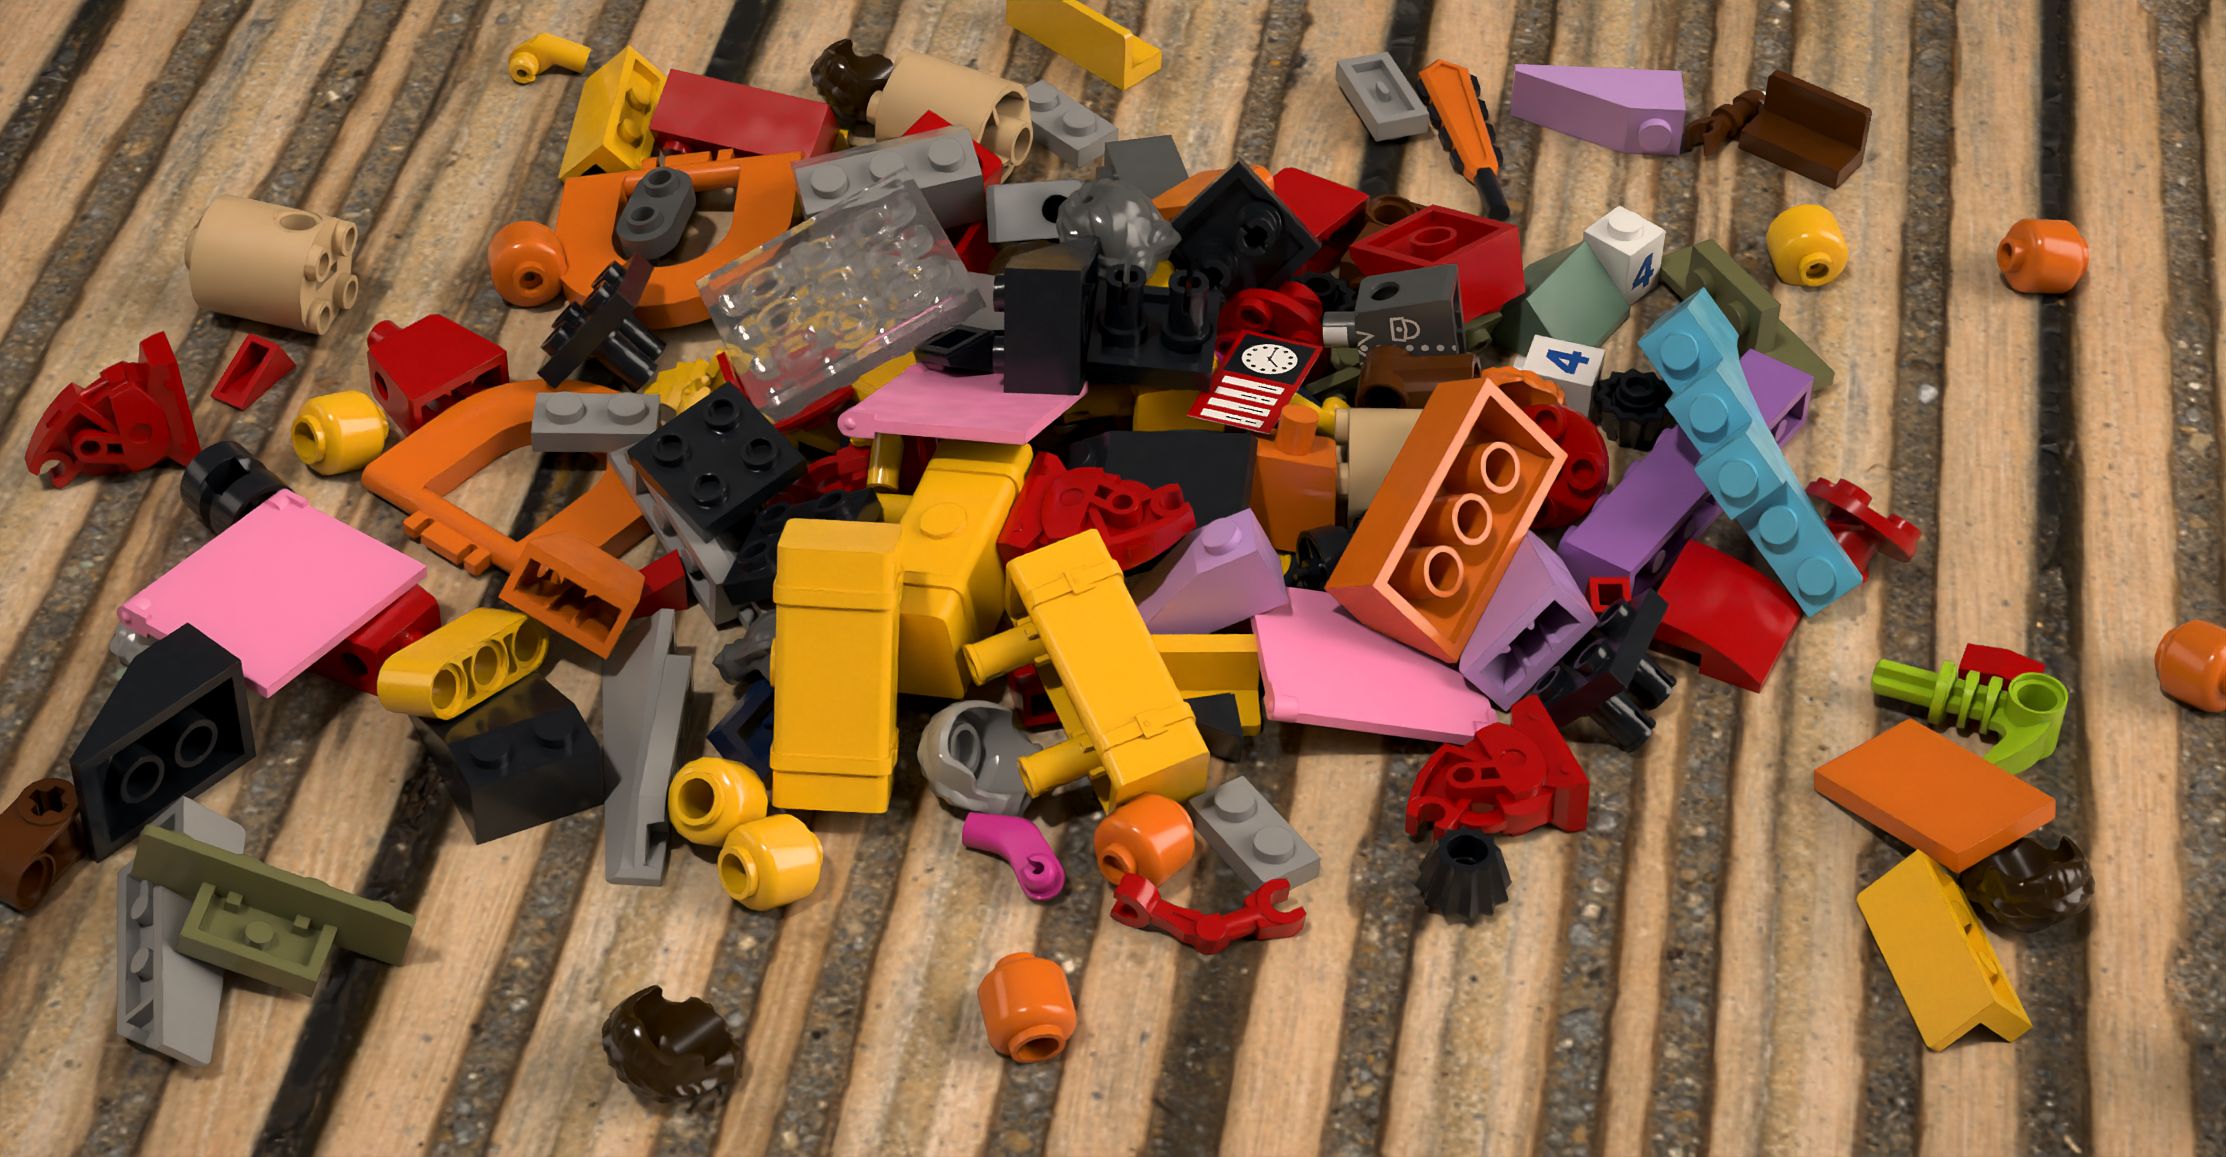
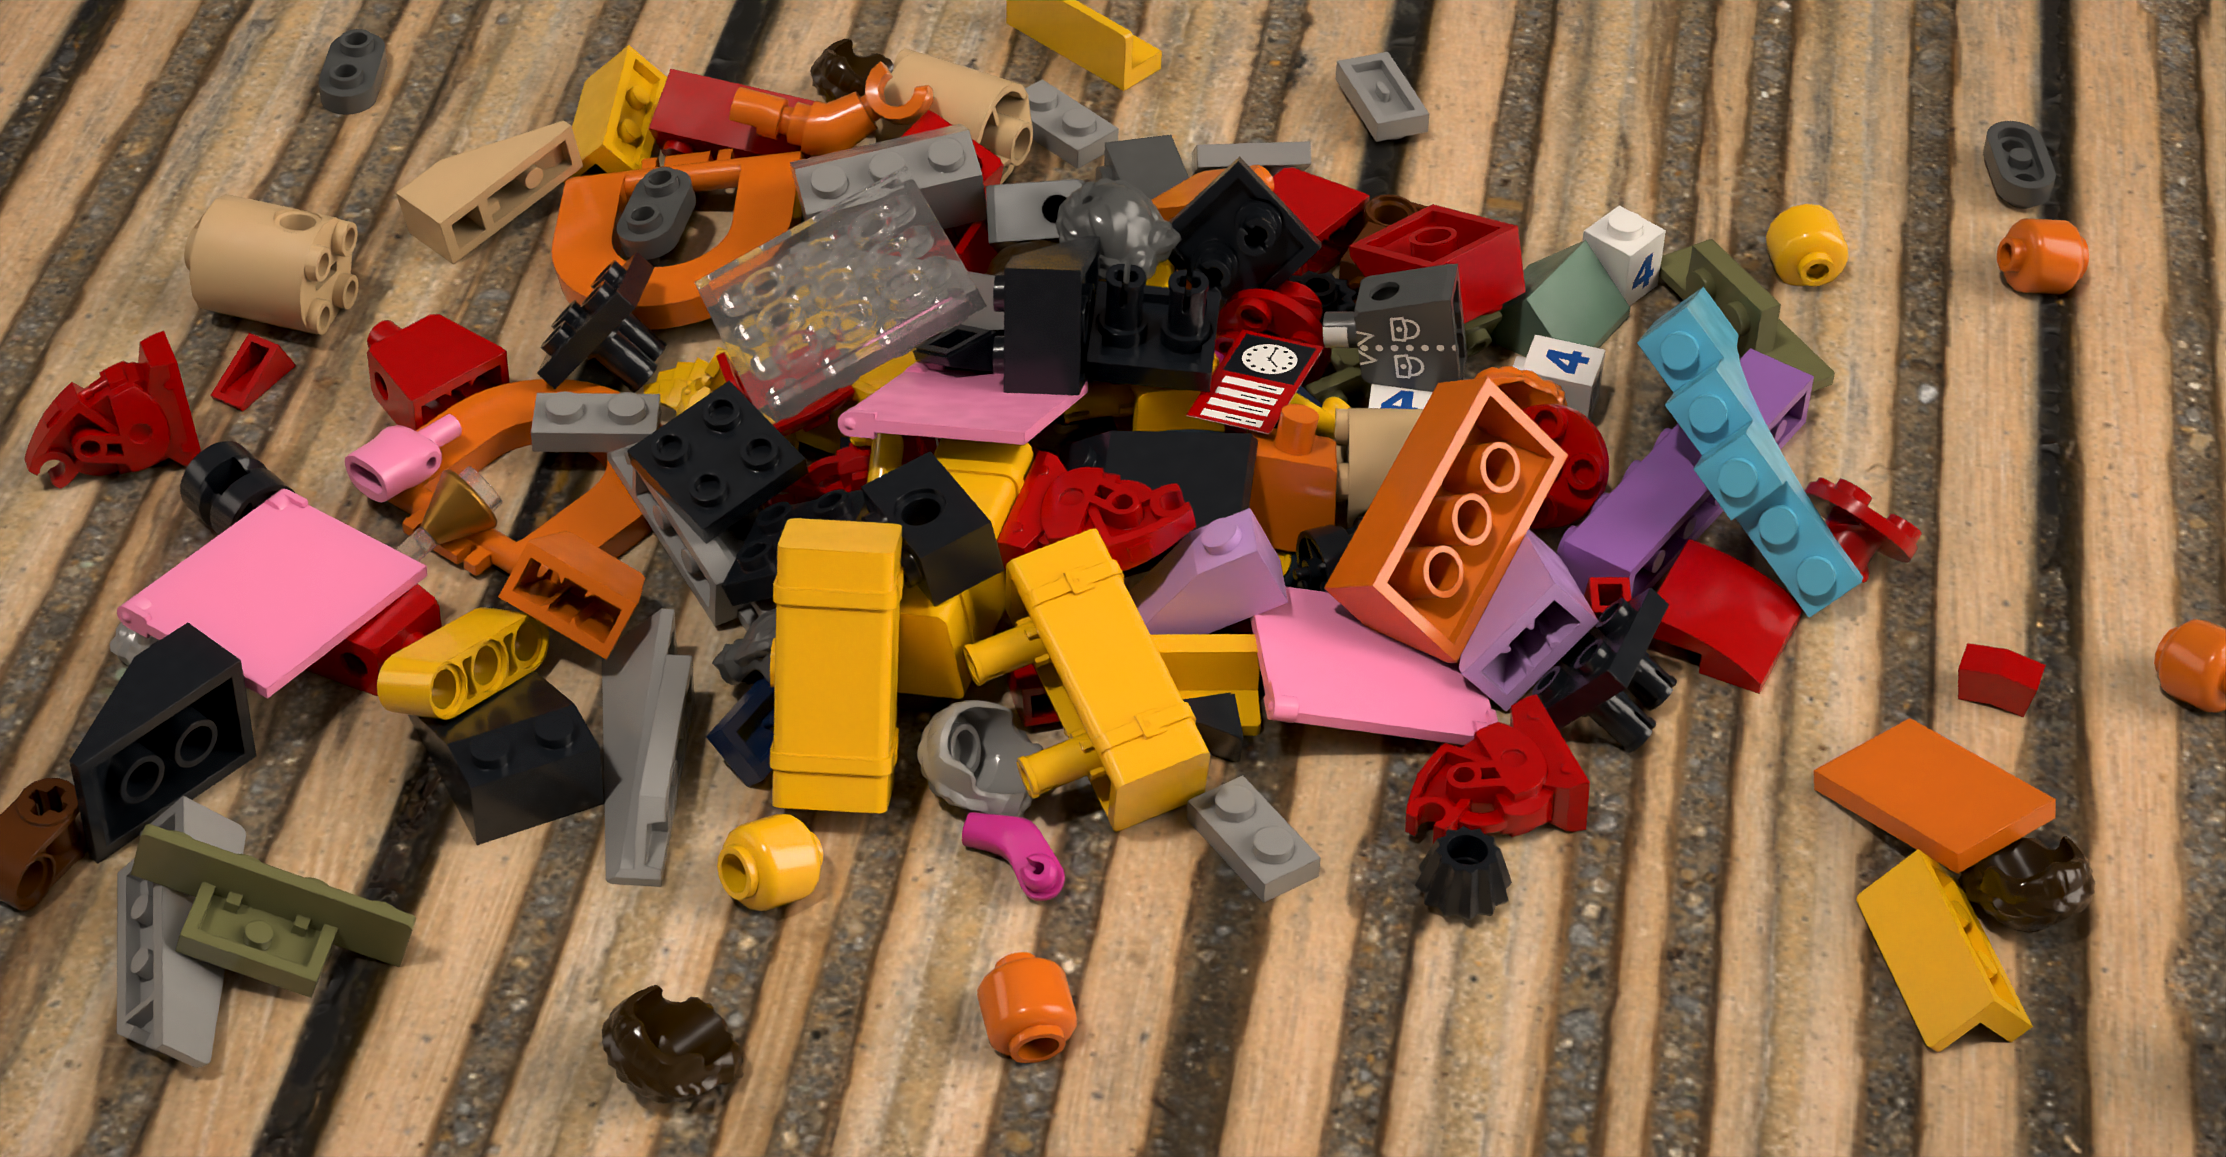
(339, 432): yellow head -> none
(353, 72): none -> dark grey plate
(400, 458): none -> bright pink piece
(458, 509): none -> pearl gold piece
(484, 189): none -> tan slope
(526, 263): orange head -> none
(544, 52): yellow arm -> none
(663, 586): red piece -> none
(714, 798): yellow head -> none
(828, 125): none -> orange piece
(944, 532): none -> black brick
(1142, 904): red piece -> none
(1144, 838): orange head -> none
(1272, 156): none -> light grey plate
(1401, 381): reddish brown piece -> none
(1463, 129): orange sword -> none
(1605, 106): lavender slope -> none
(1633, 407): black piece -> none
(1724, 122): reddish brown piece -> none
(1808, 130): reddish brown panel -> none
(2019, 164): none -> dark grey plate
(2024, 716): lime piece -> none

